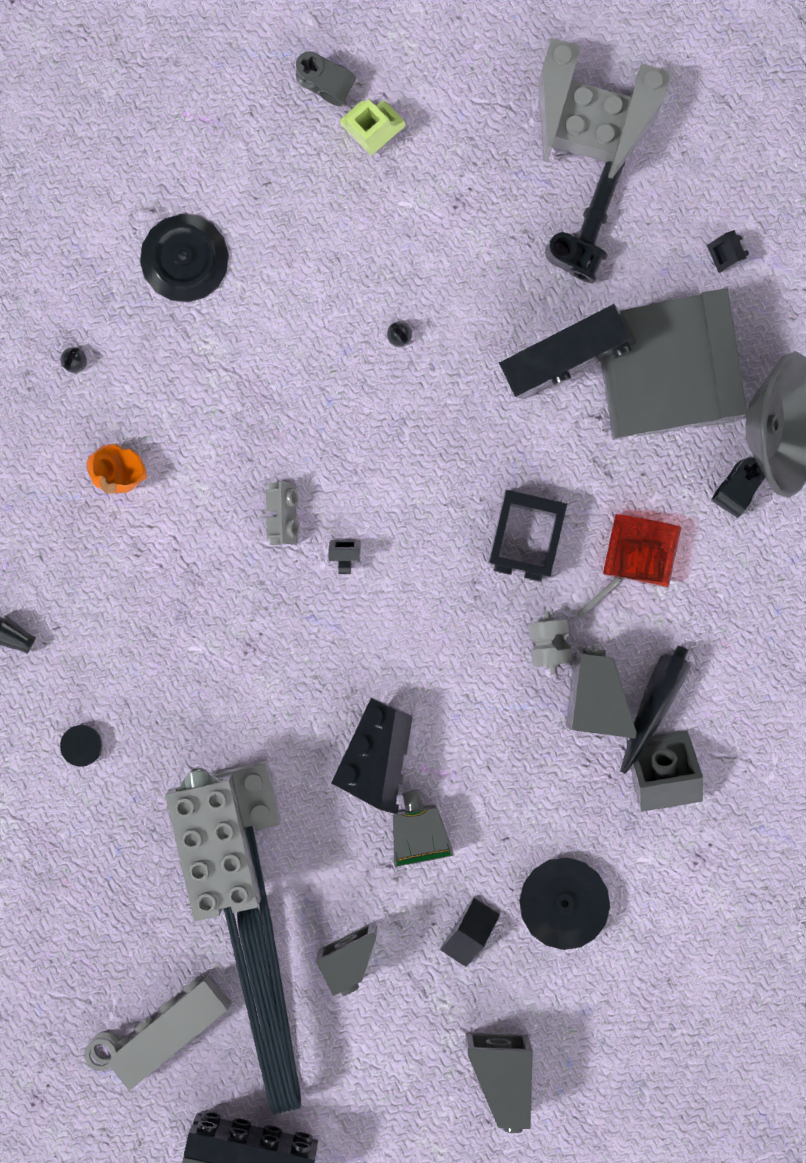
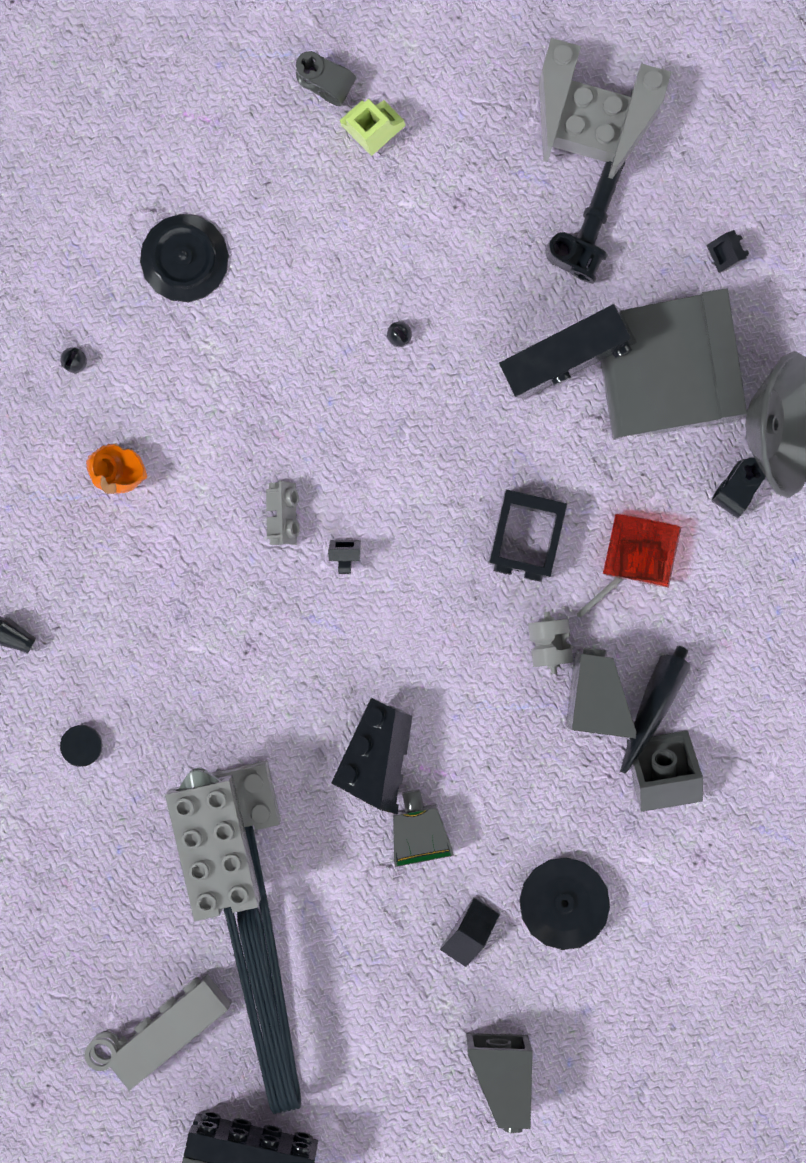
(346, 959): dark grey slope -> none

